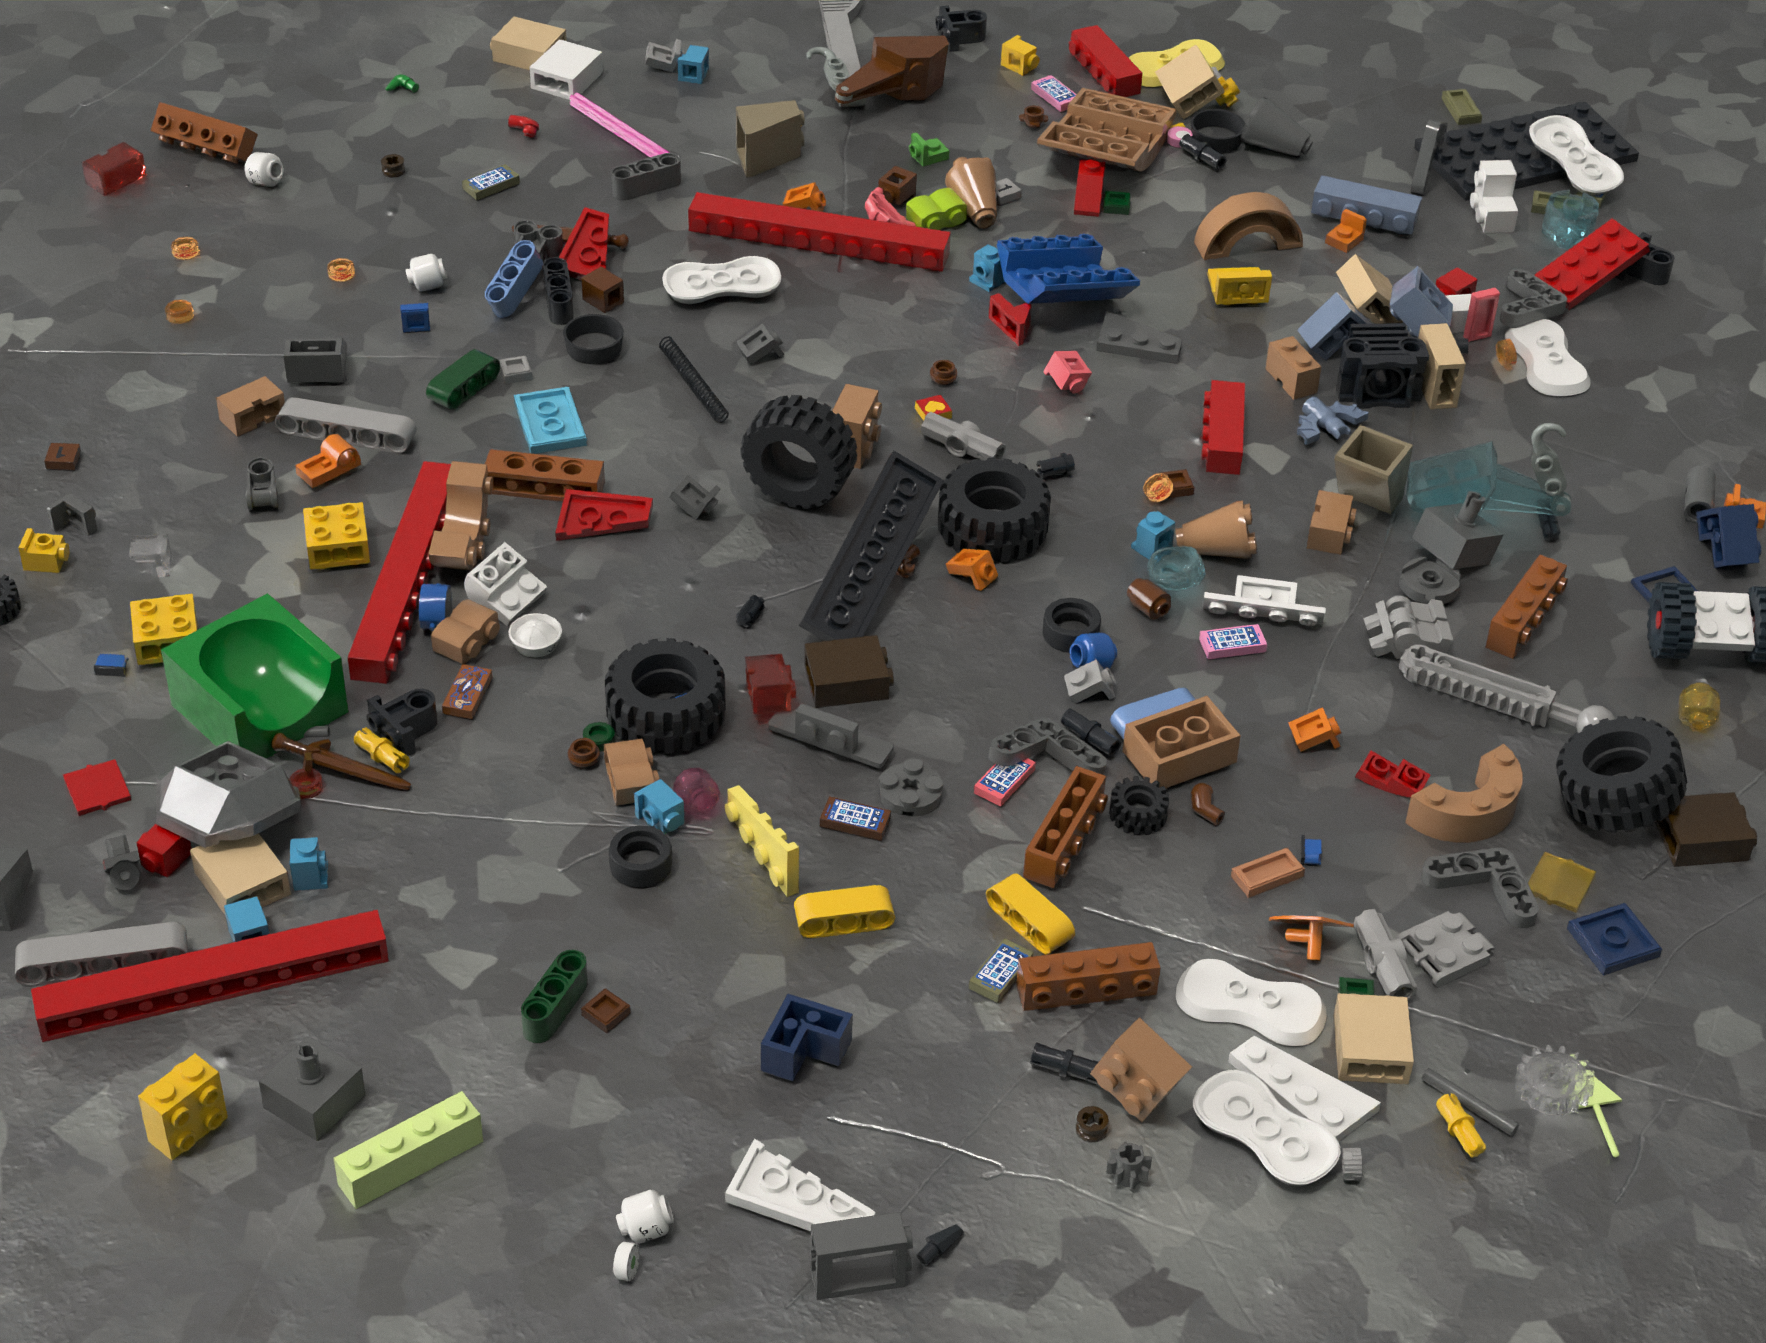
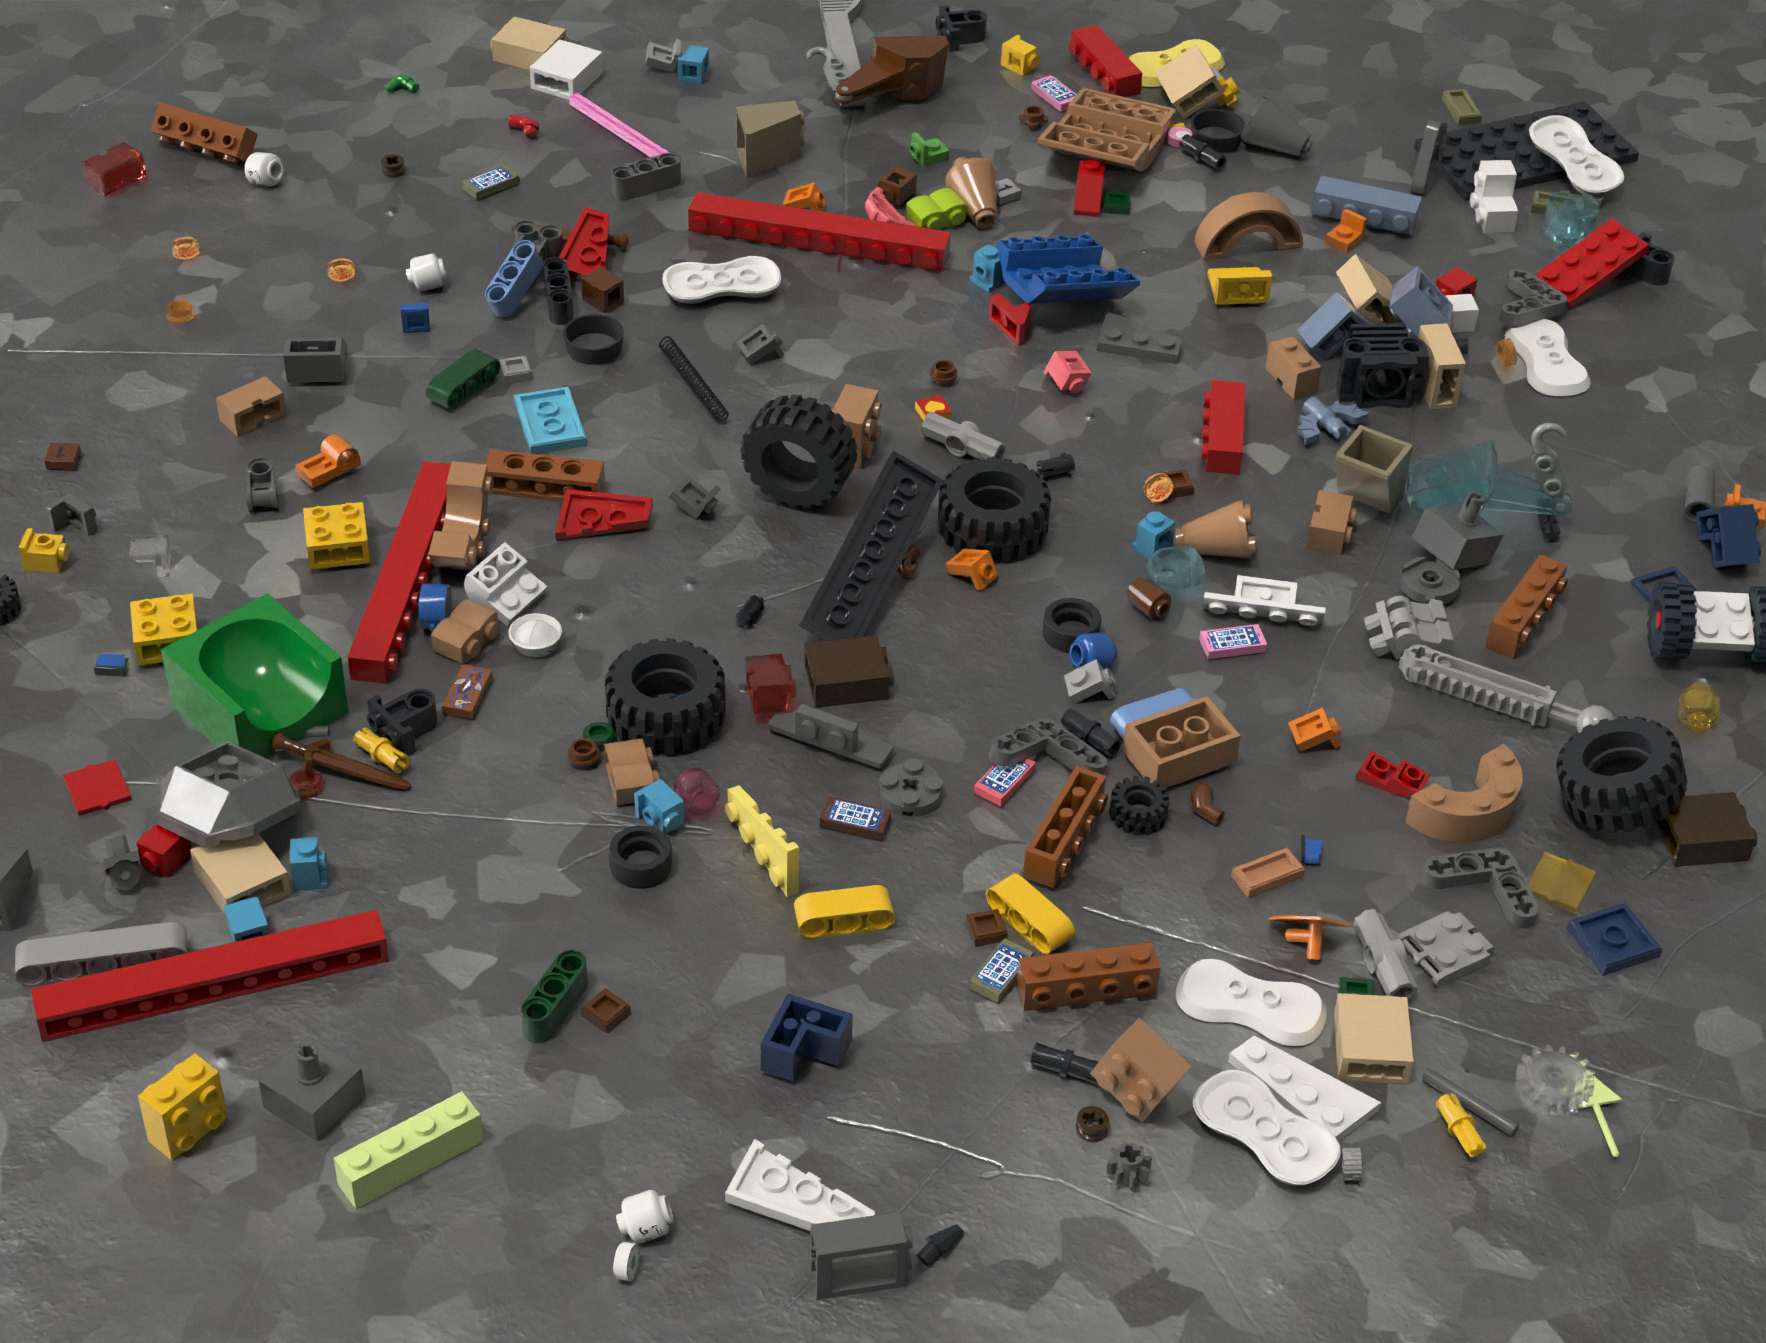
(355, 425): light grey beam -> none
(986, 927): none -> reddish brown tile
(1481, 314): coral tile -> none

